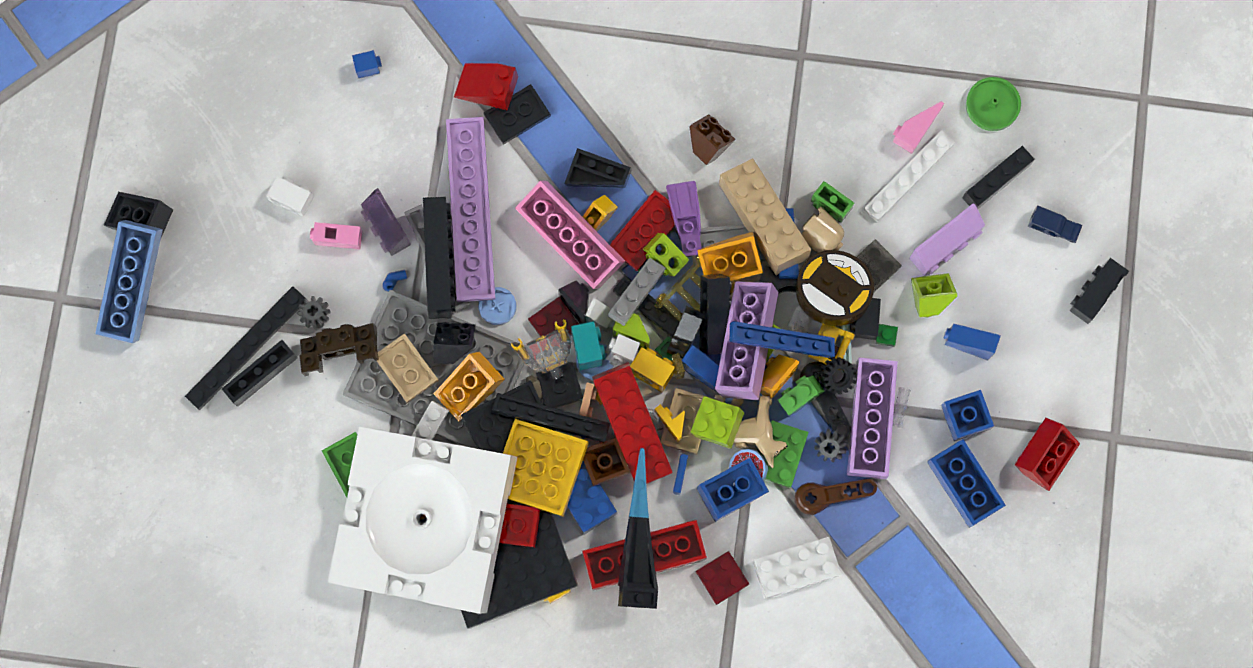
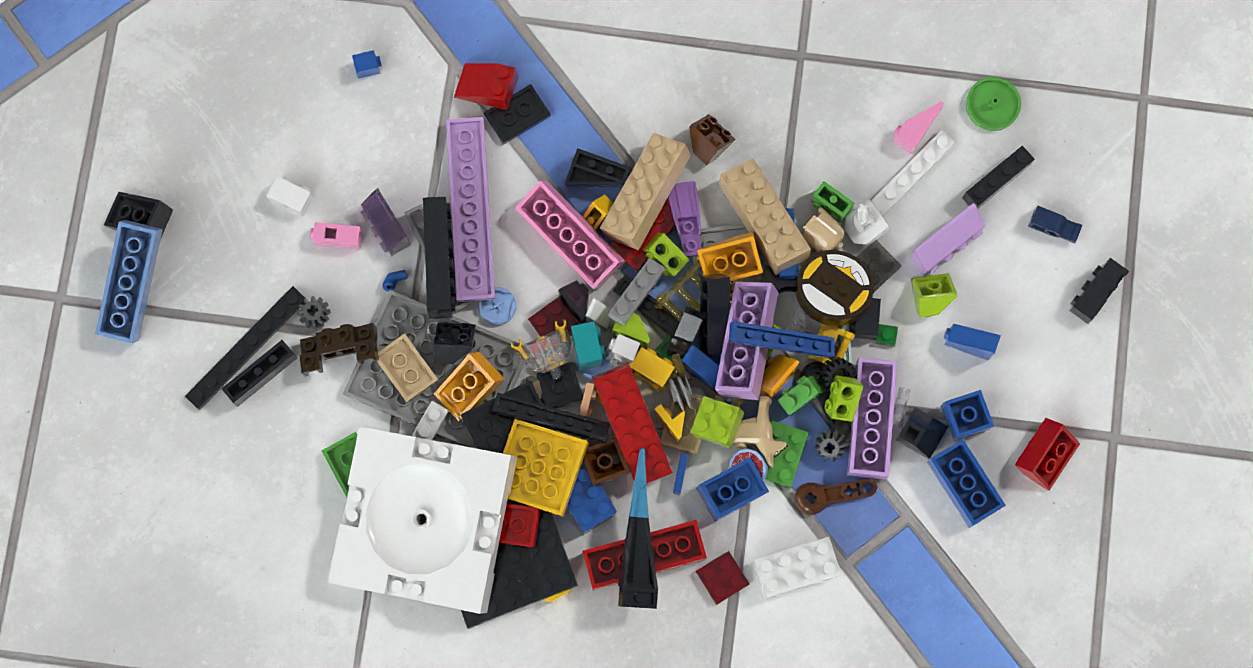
(645, 191): none -> tan brick
(682, 391): none -> light grey piece
(848, 399): none -> lime brick
(865, 224): none -> white piece
(922, 433): none -> black slope

